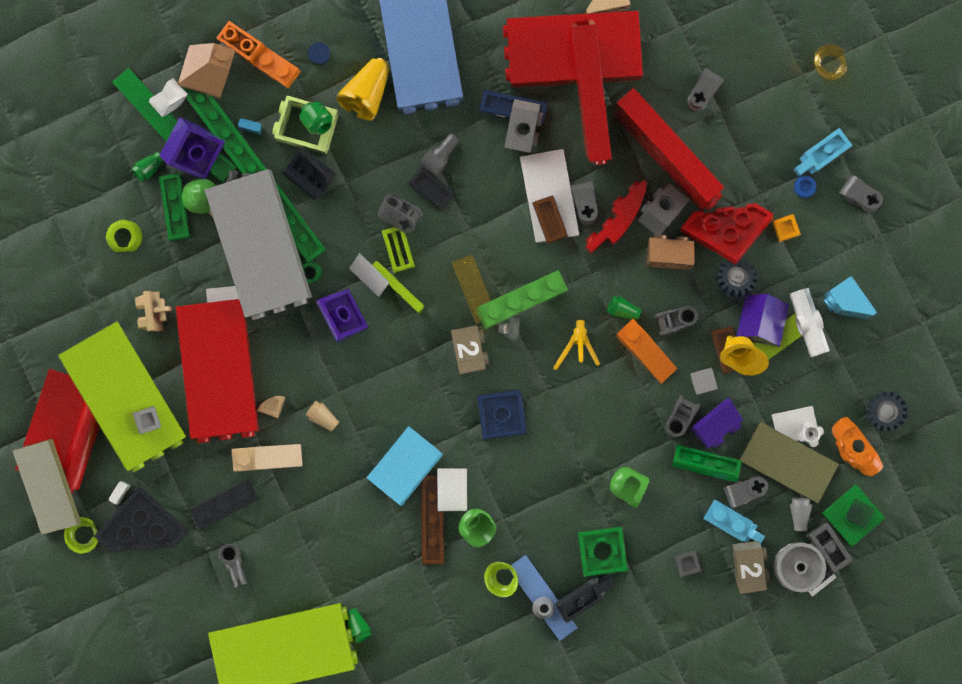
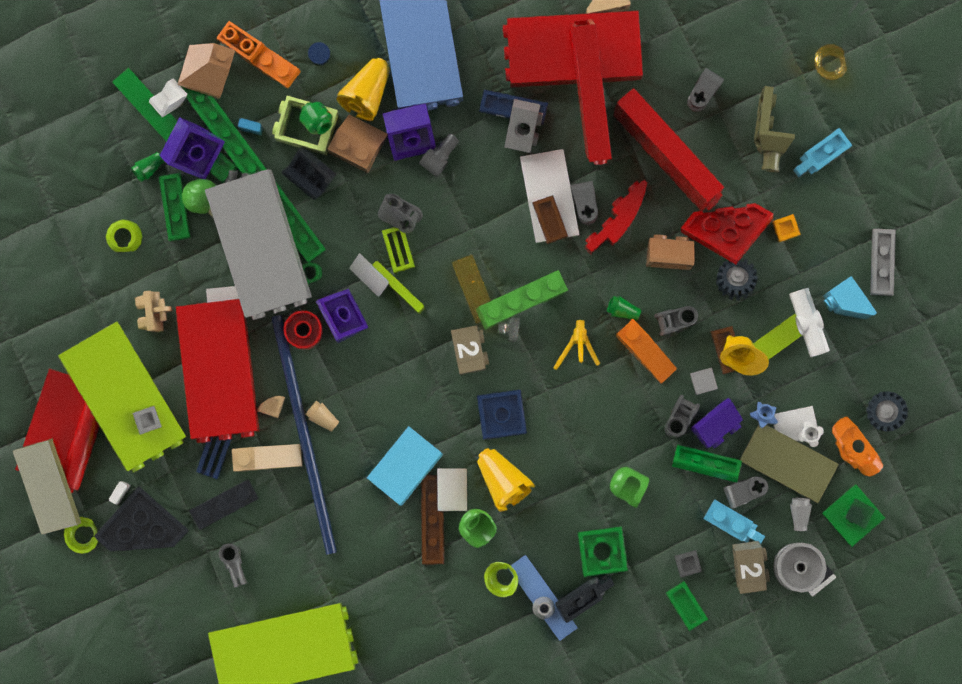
(221, 460): none -> dark blue tile
(304, 436): none -> dark blue piece
(315, 330): none -> red piece
(357, 143): none -> medium nougat slope
(359, 628): green cone -> none
(409, 131): none -> dark purple slope
(432, 188): black tile -> none
(503, 479): none -> yellow cone
(663, 209): dark grey brick -> none
(686, 605): none -> green tile
(763, 319): dark purple slope -> none
(764, 409): none -> medium blue plate
(769, 143): none -> olive plate
(804, 187): blue tile -> none
(830, 546): dark grey brick -> none
(859, 192): dark grey piece -> none
(882, 262): none -> light grey tile

